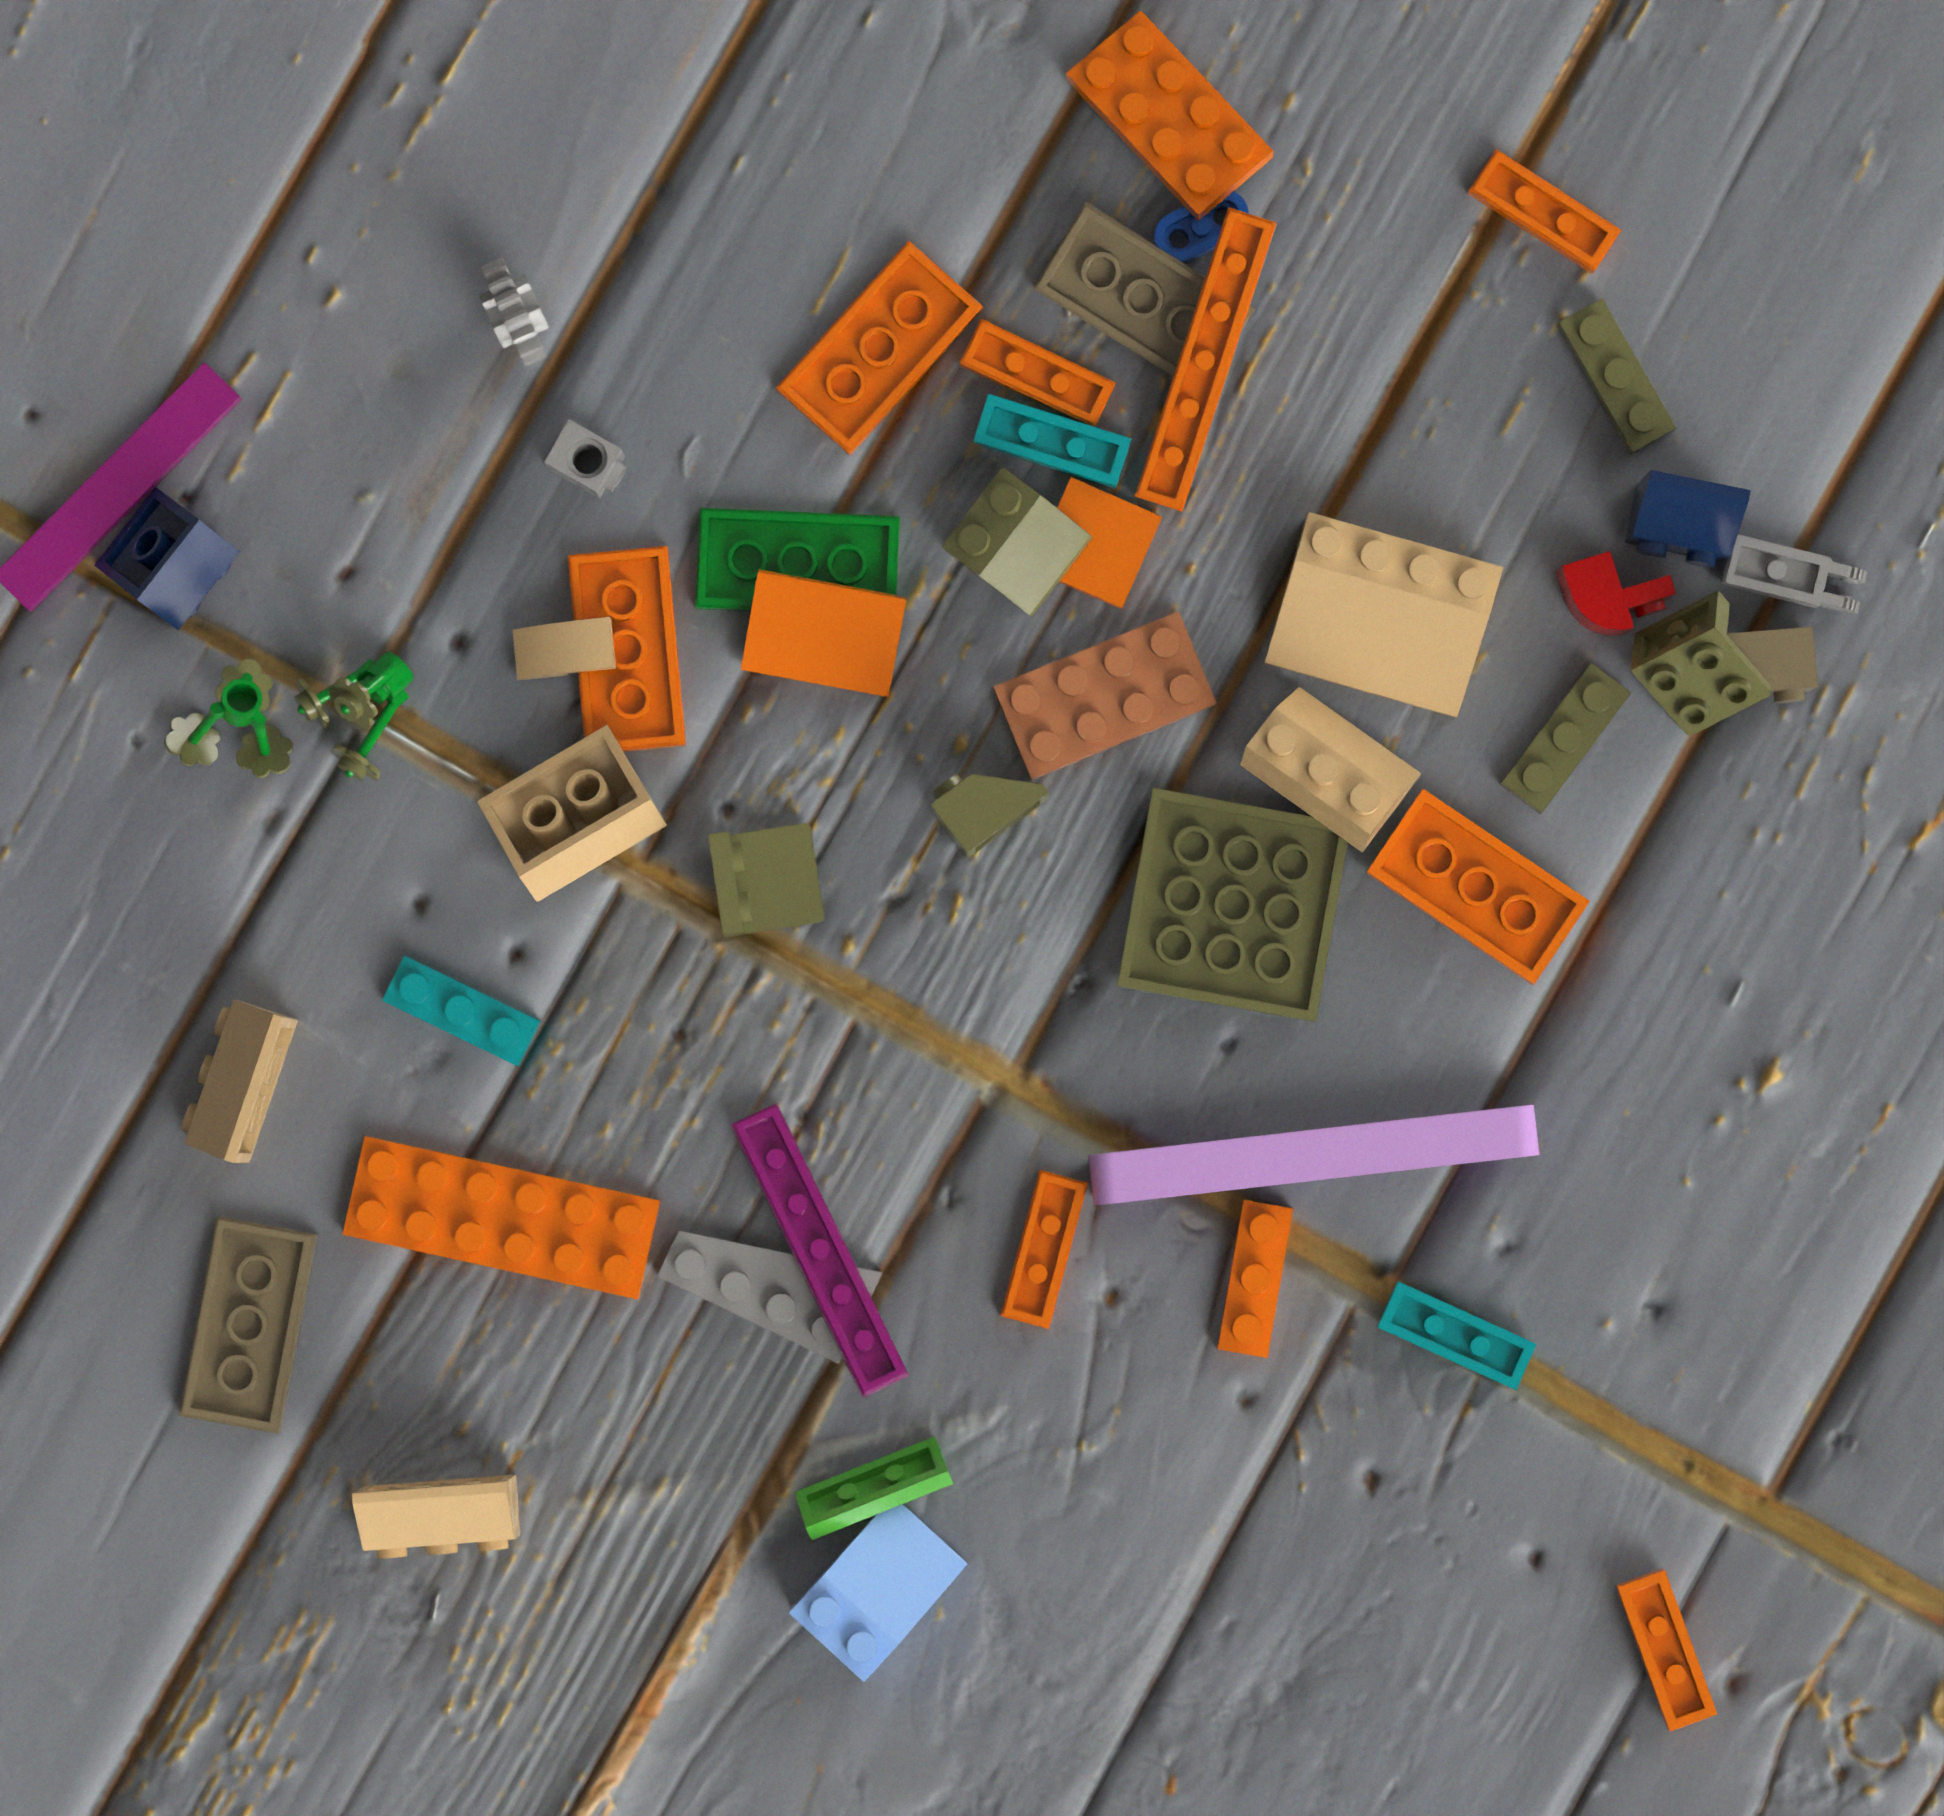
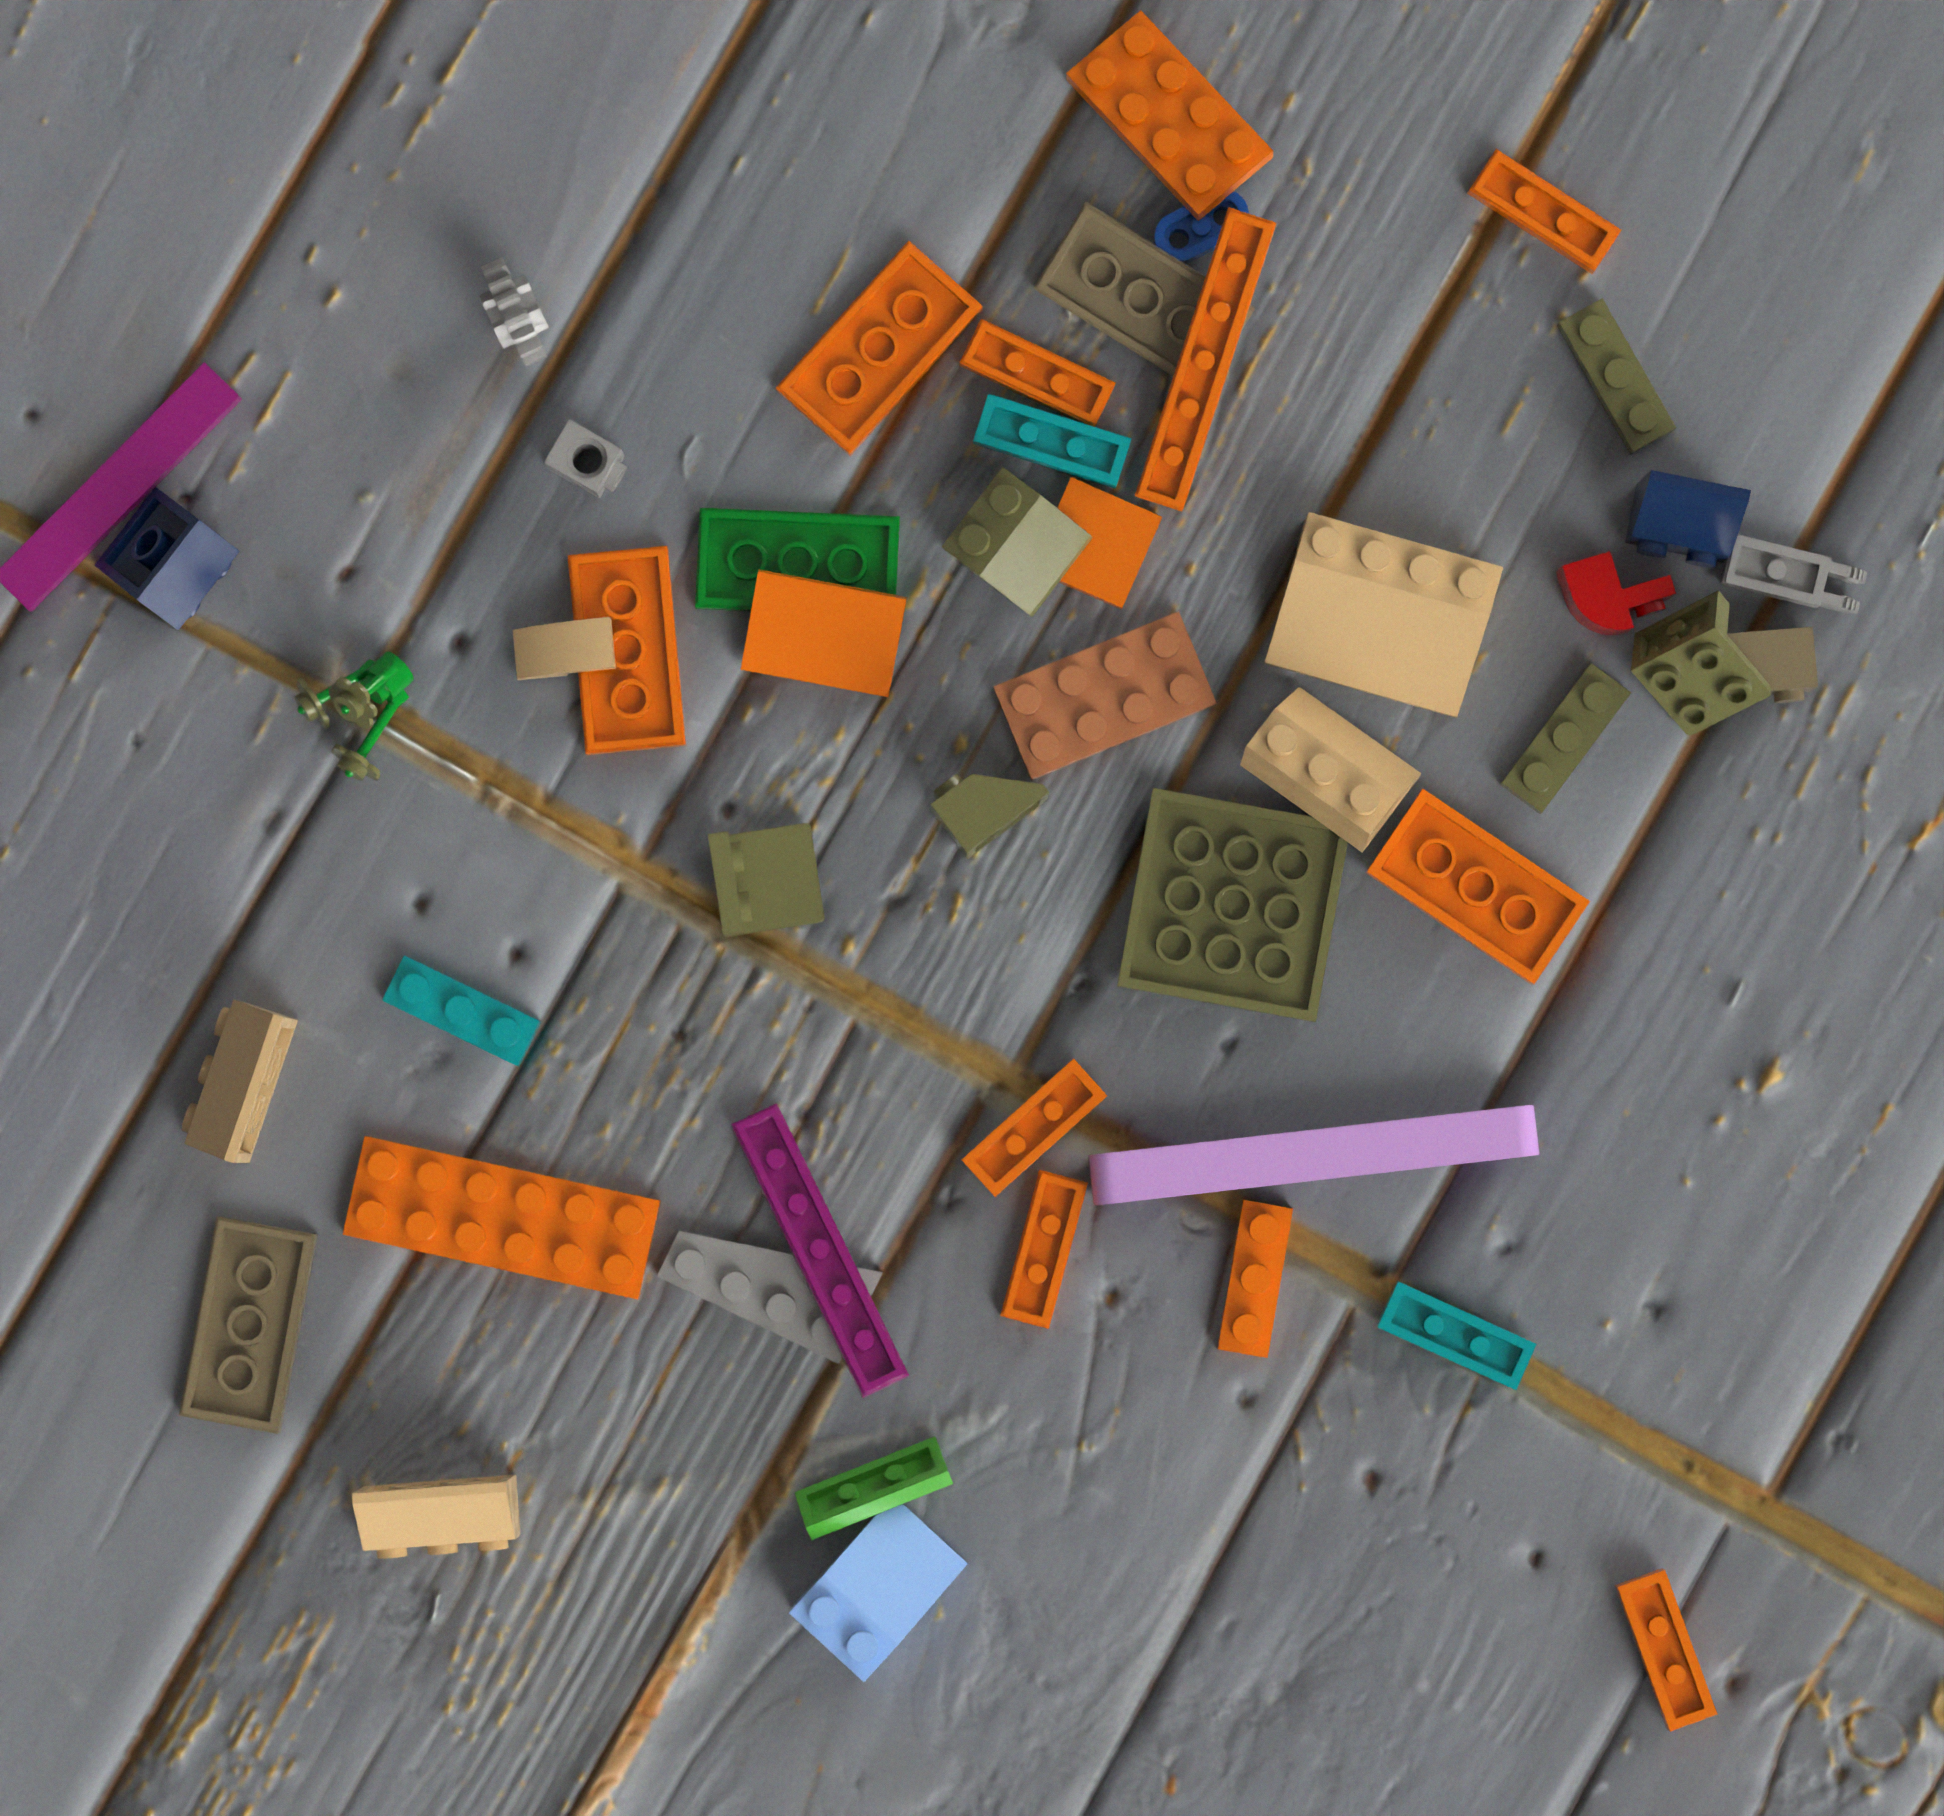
(240, 703): olive plant -> none
(571, 813): tan slope -> none
(1034, 1127): none -> orange plate

